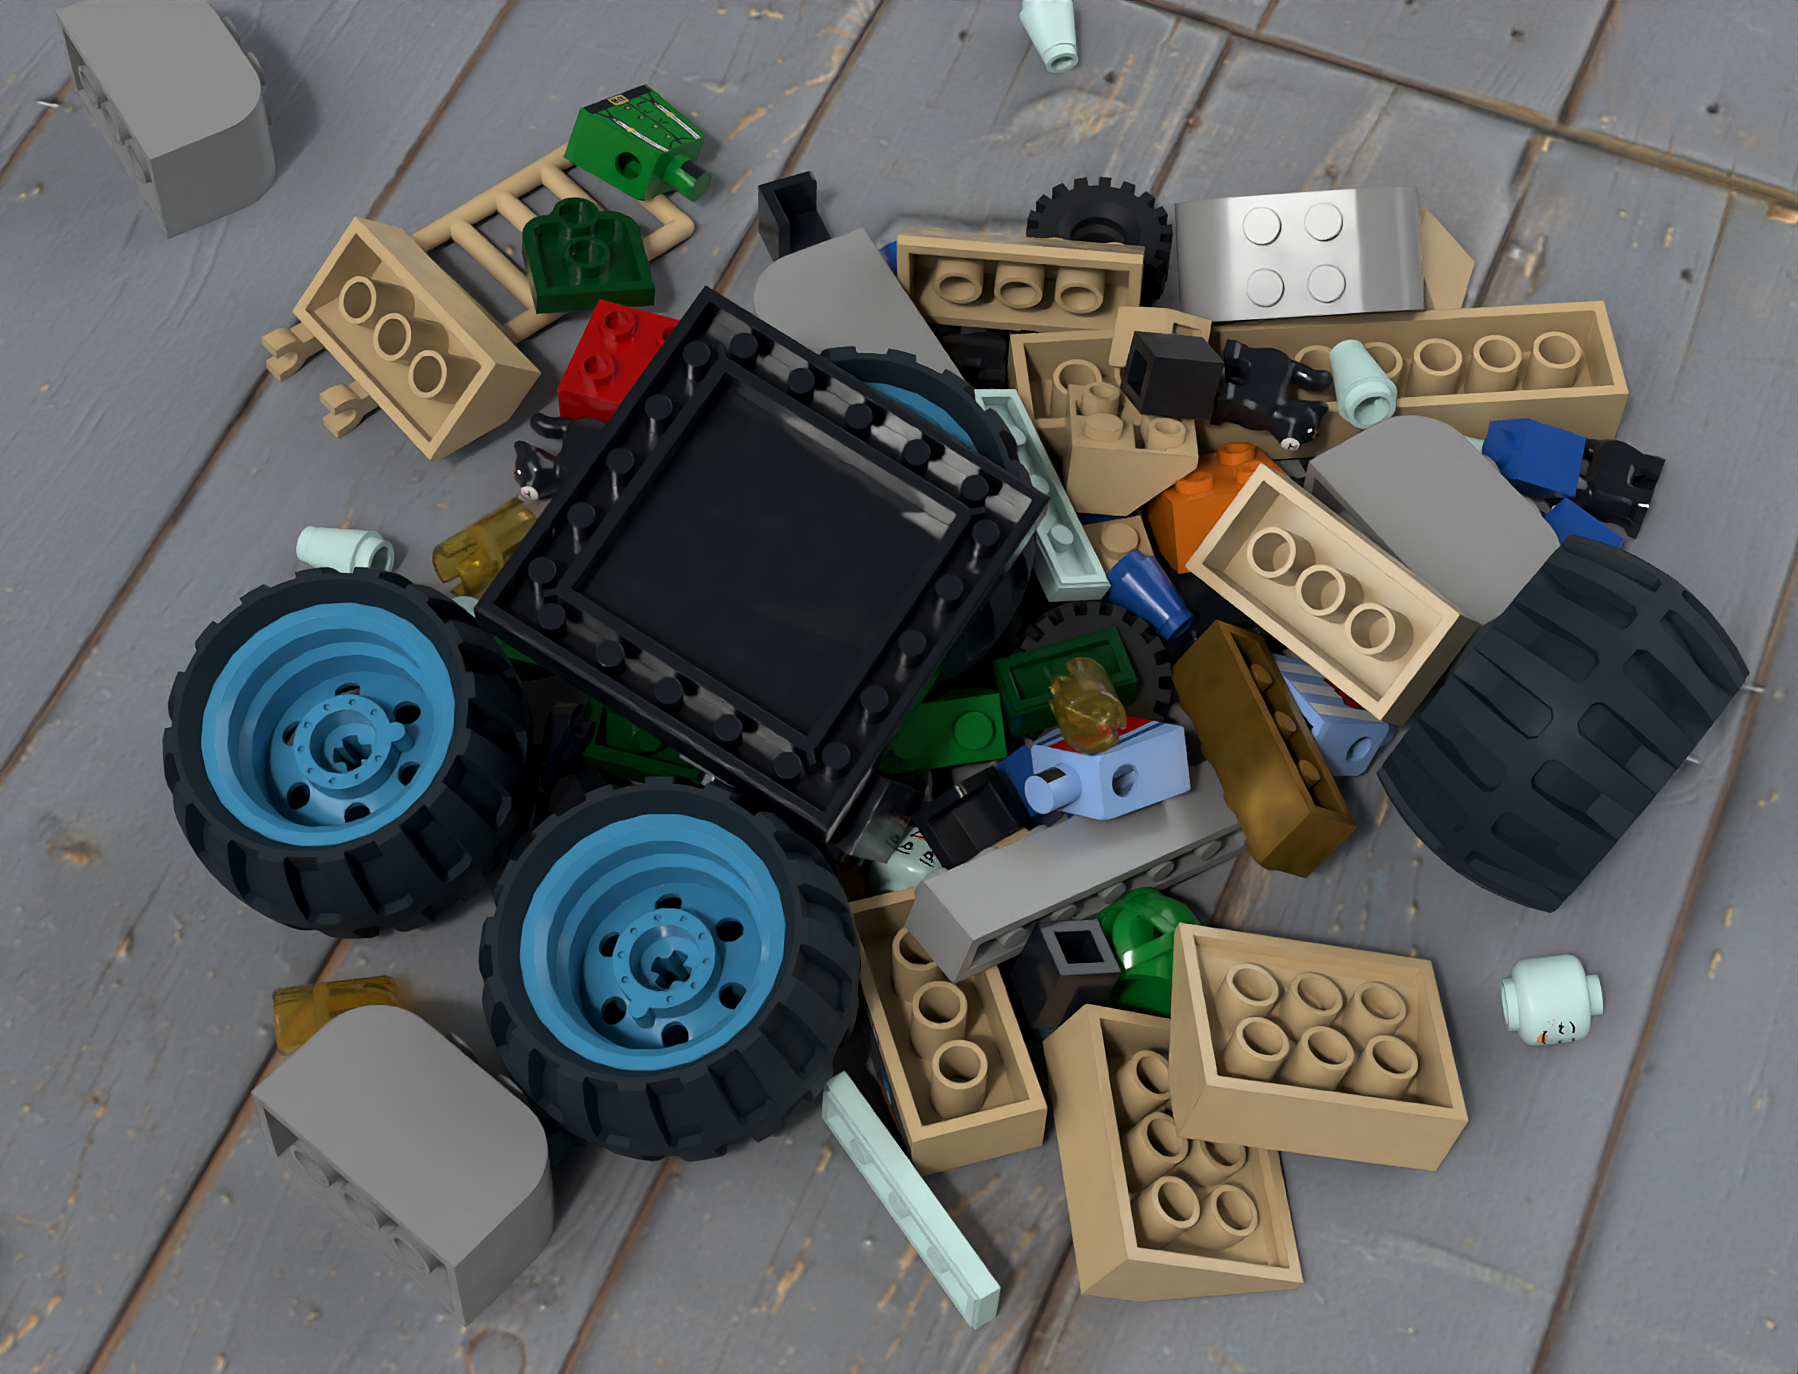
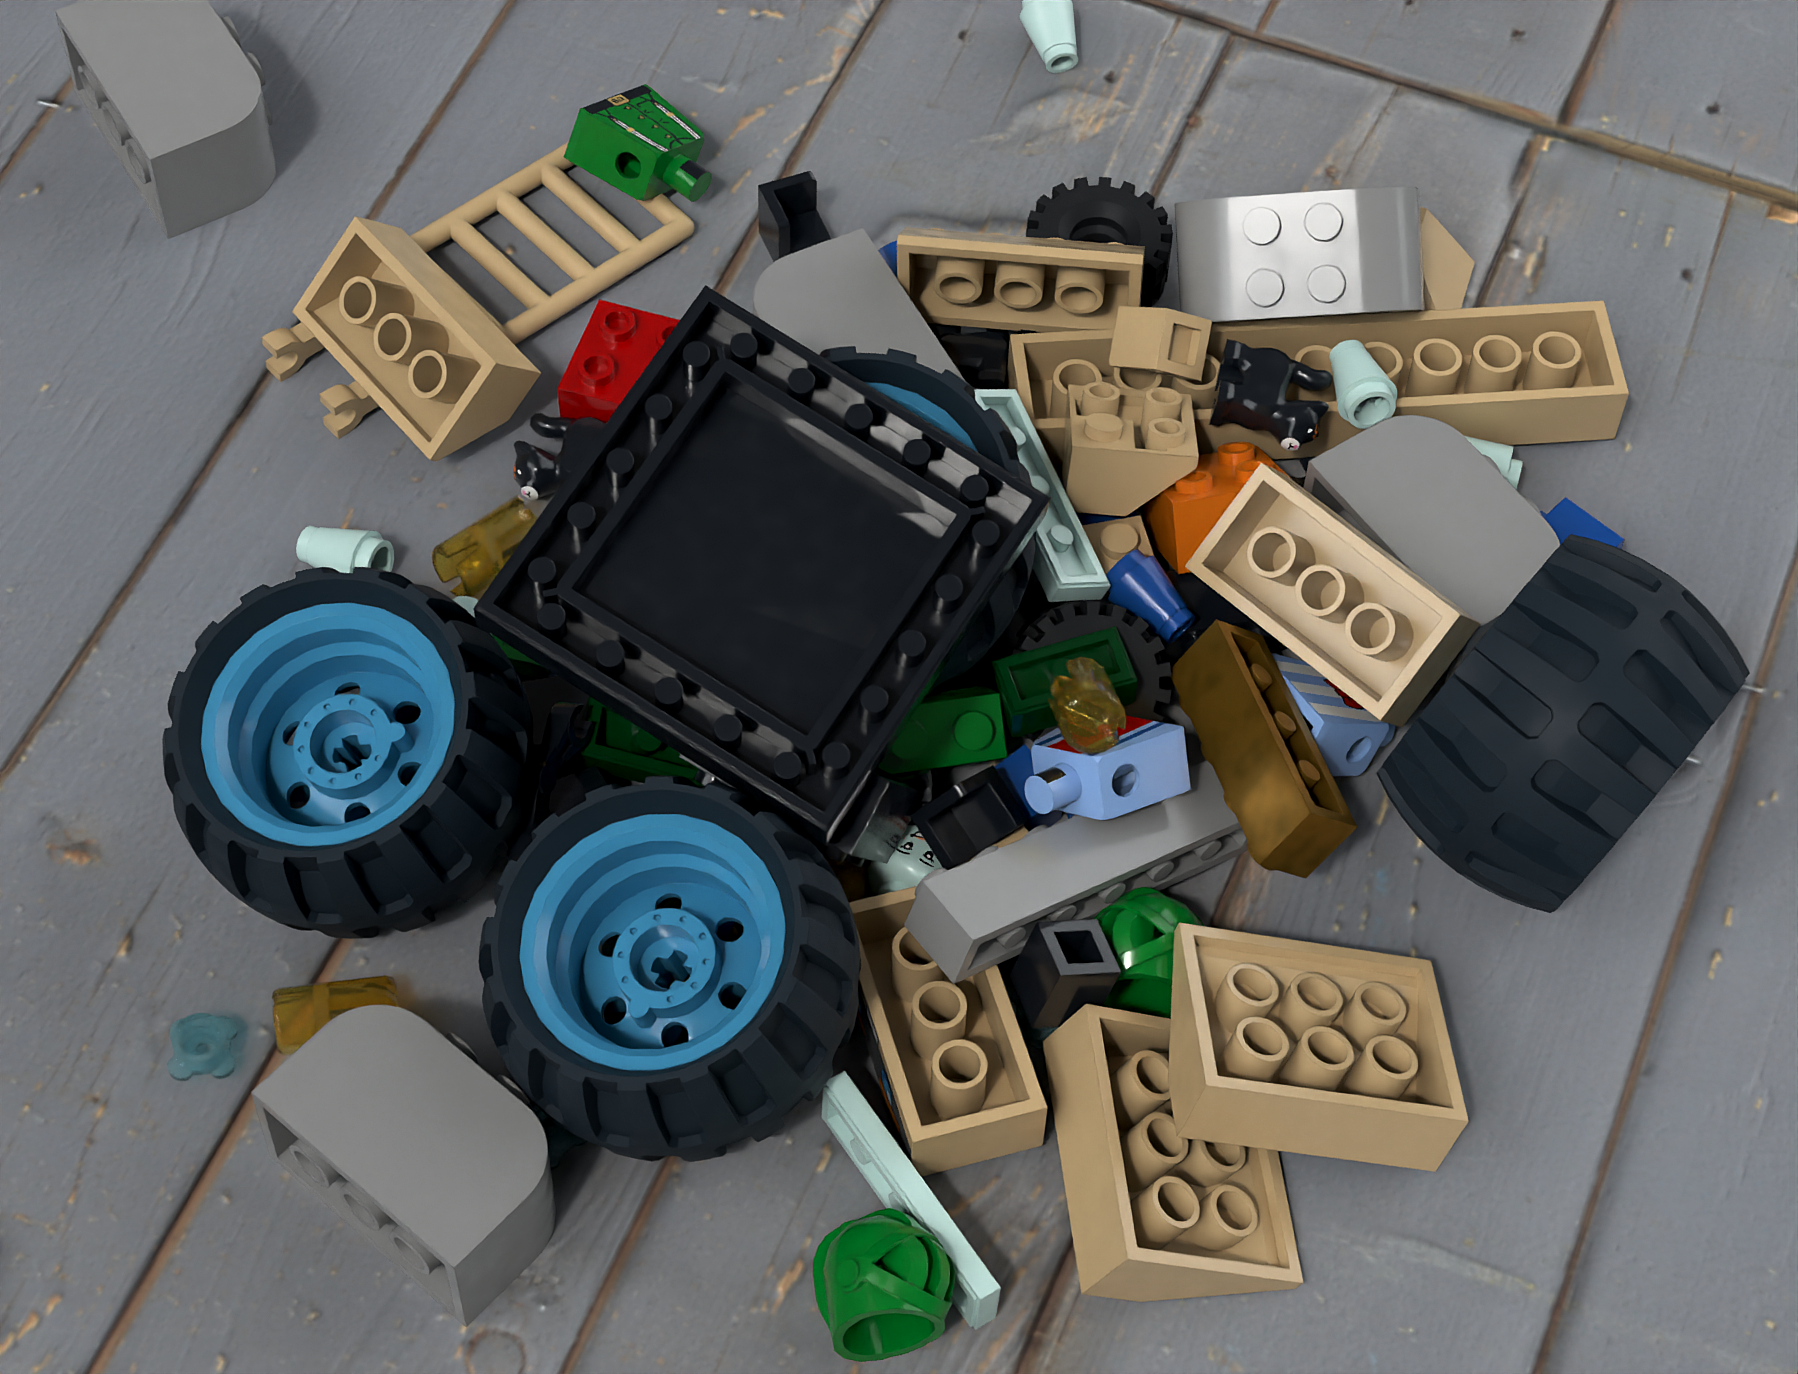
(199, 1030): none -> clear light blue plate
(585, 257): dark green plate -> none
(882, 1286): none -> green helmet
(1172, 375): black brick -> none
(1536, 457): blue brick -> none
(1550, 999): light aqua head -> none
(1616, 484): black animal -> none

